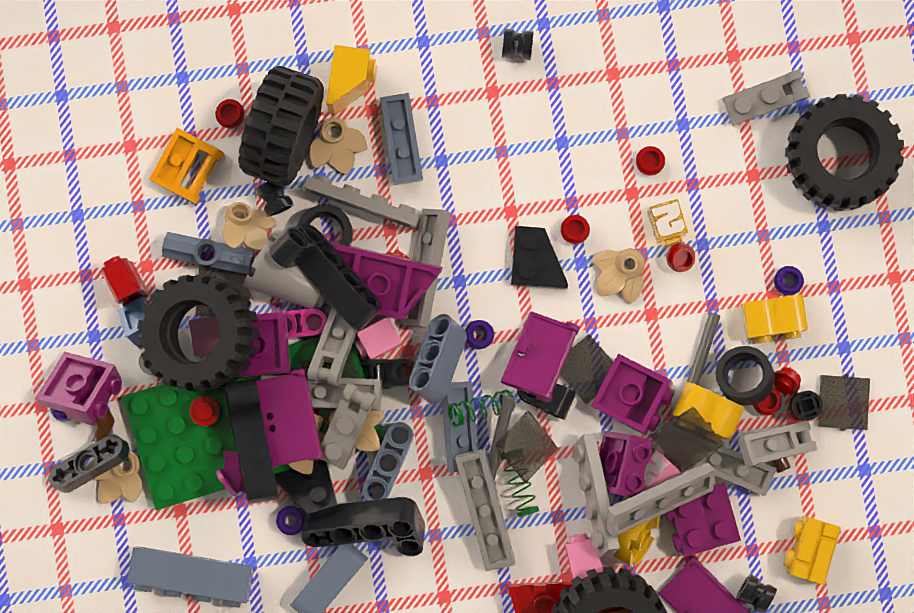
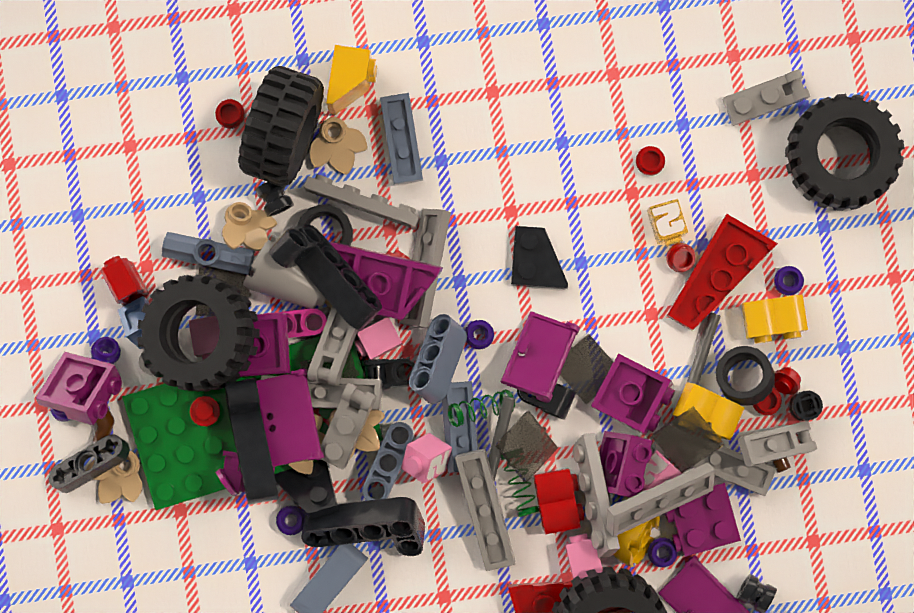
(108, 345): none -> dark purple plate
(177, 162): light orange plate -> none
(190, 574): sand blue brick -> none
(426, 458): none -> bright pink brick
(524, 47): black wheel -> none
(557, 501): none -> red brick
(575, 229): red plate -> none
(617, 277): tan plate -> none
(665, 561): none -> dark purple plate
(723, 265): none -> red wing
(812, 549): yellow brick -> none
(844, 402): clear smoke piece -> none

